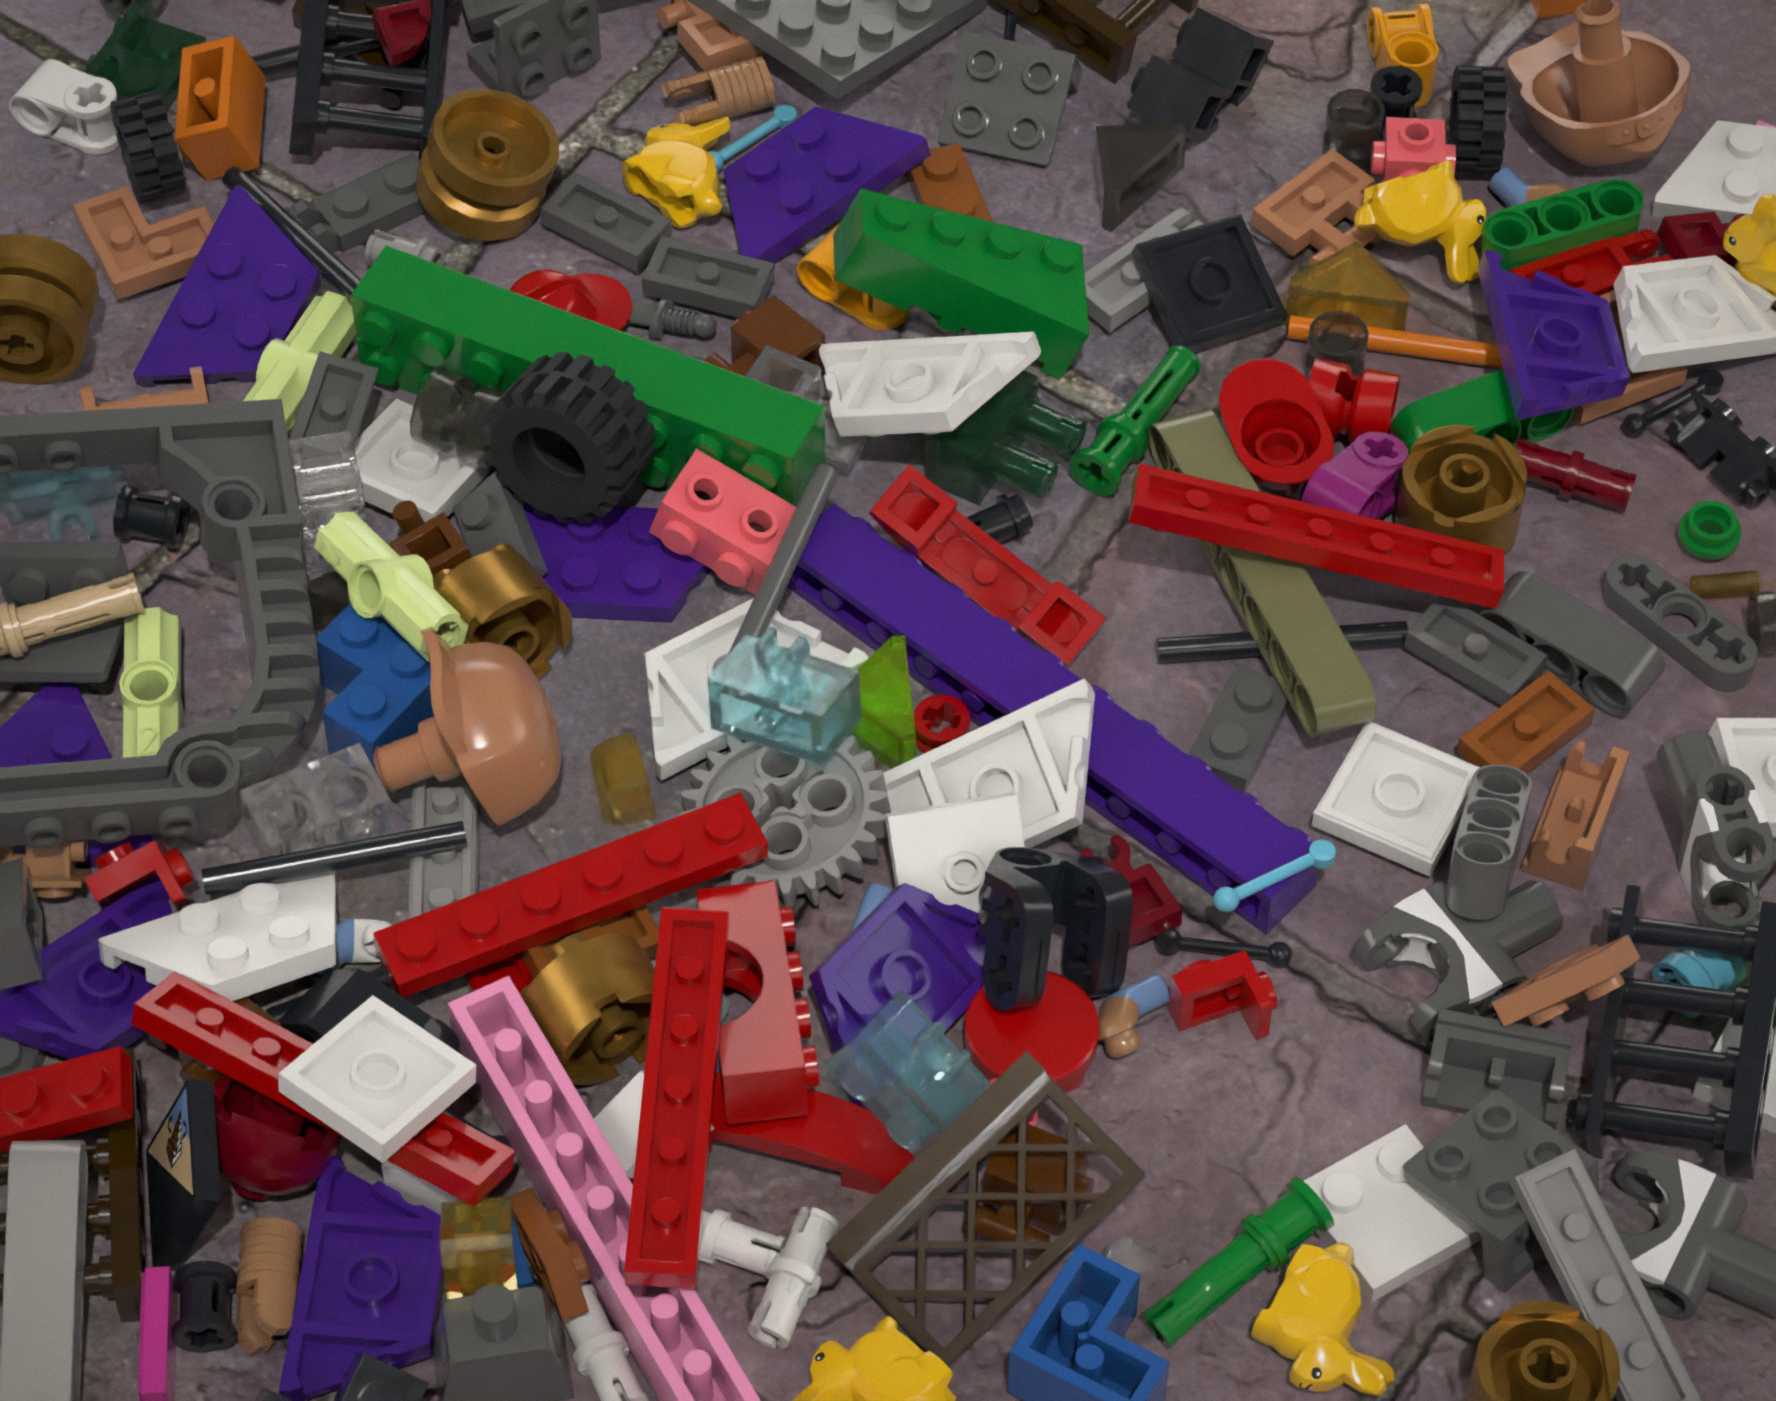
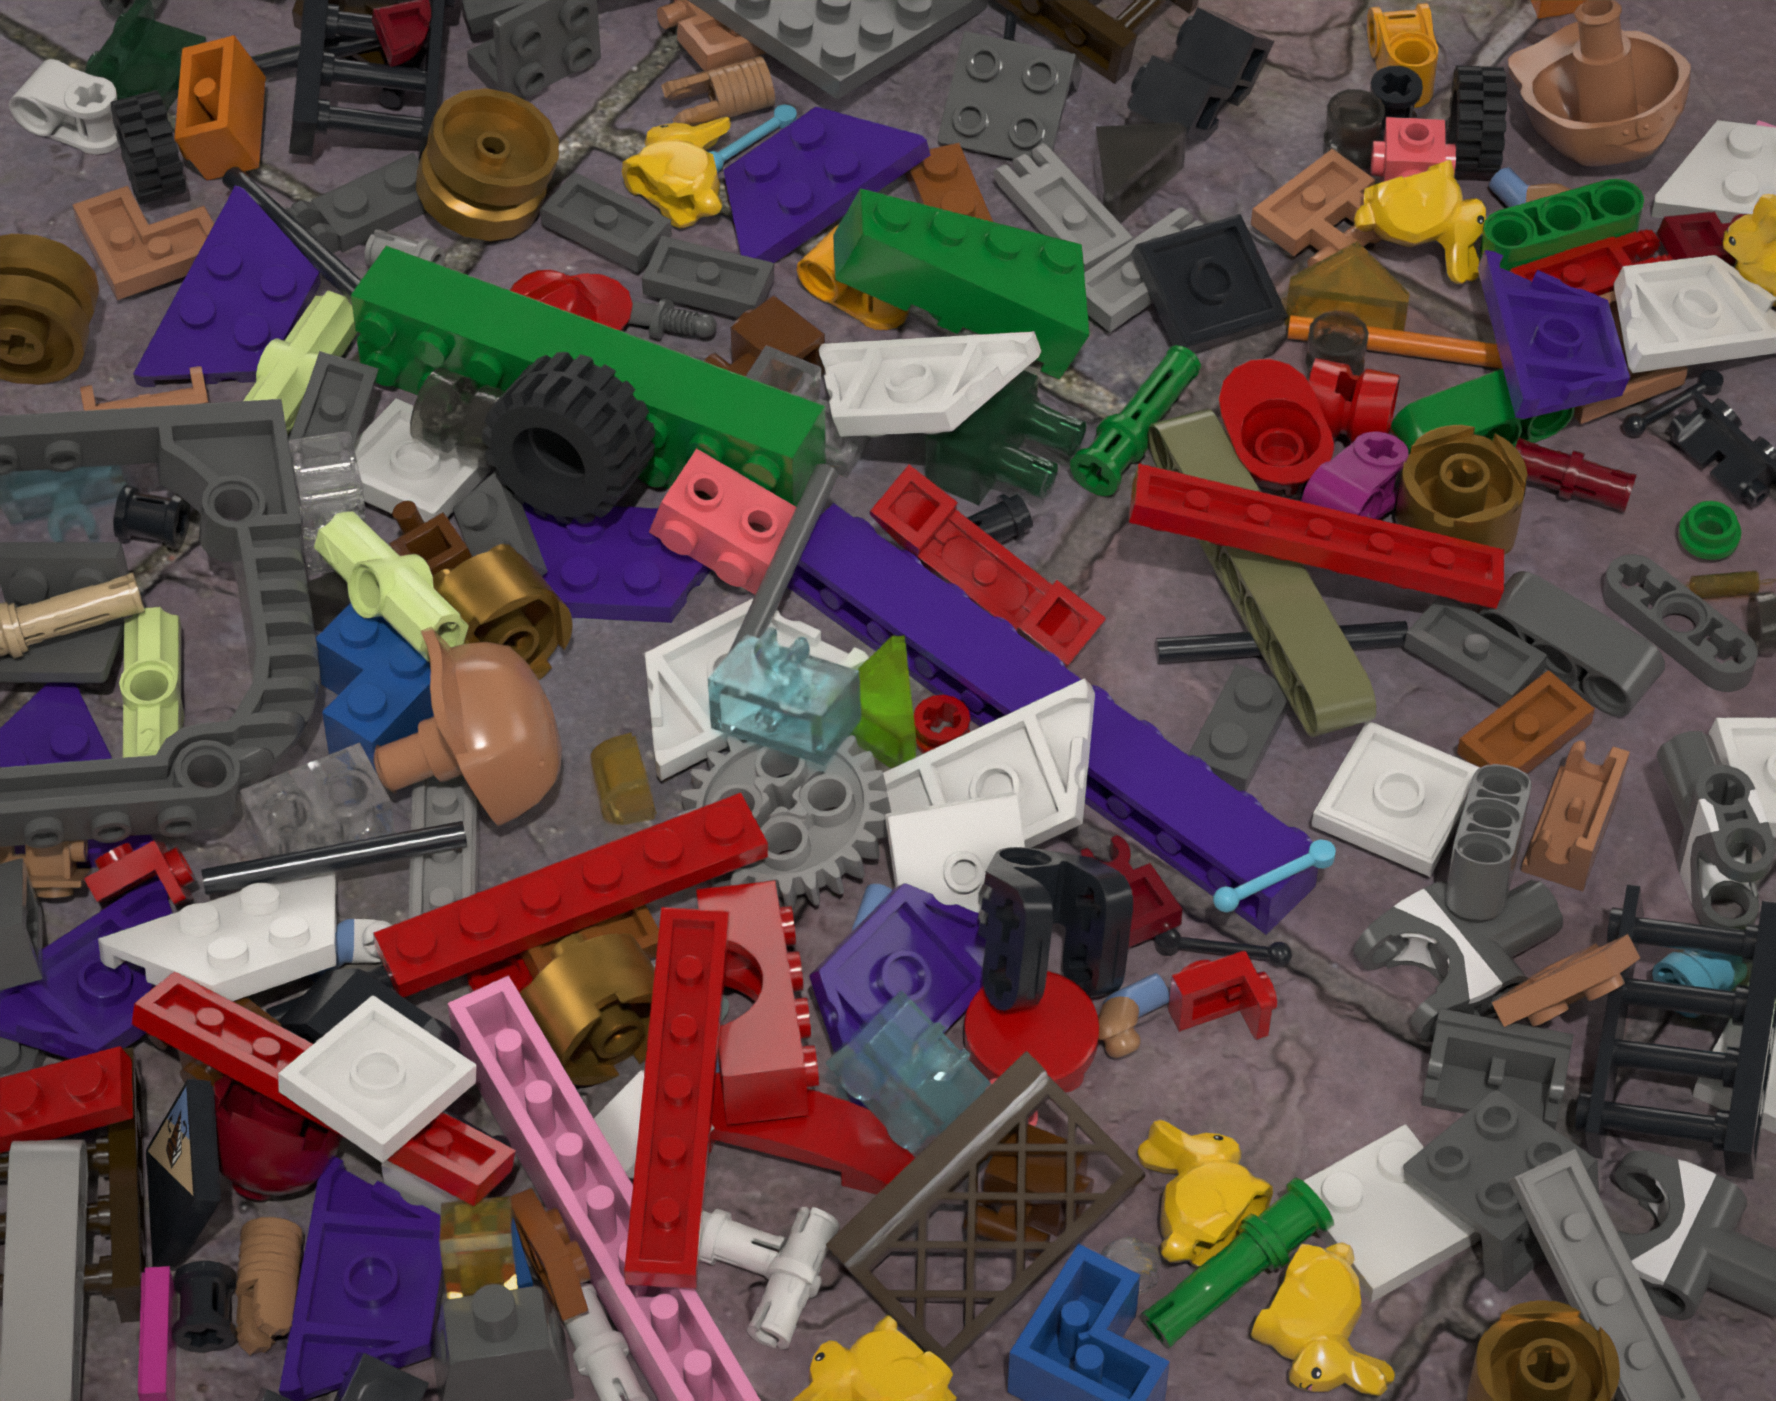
(1061, 204): none -> light grey hinge
(1207, 1197): none -> yellow animal

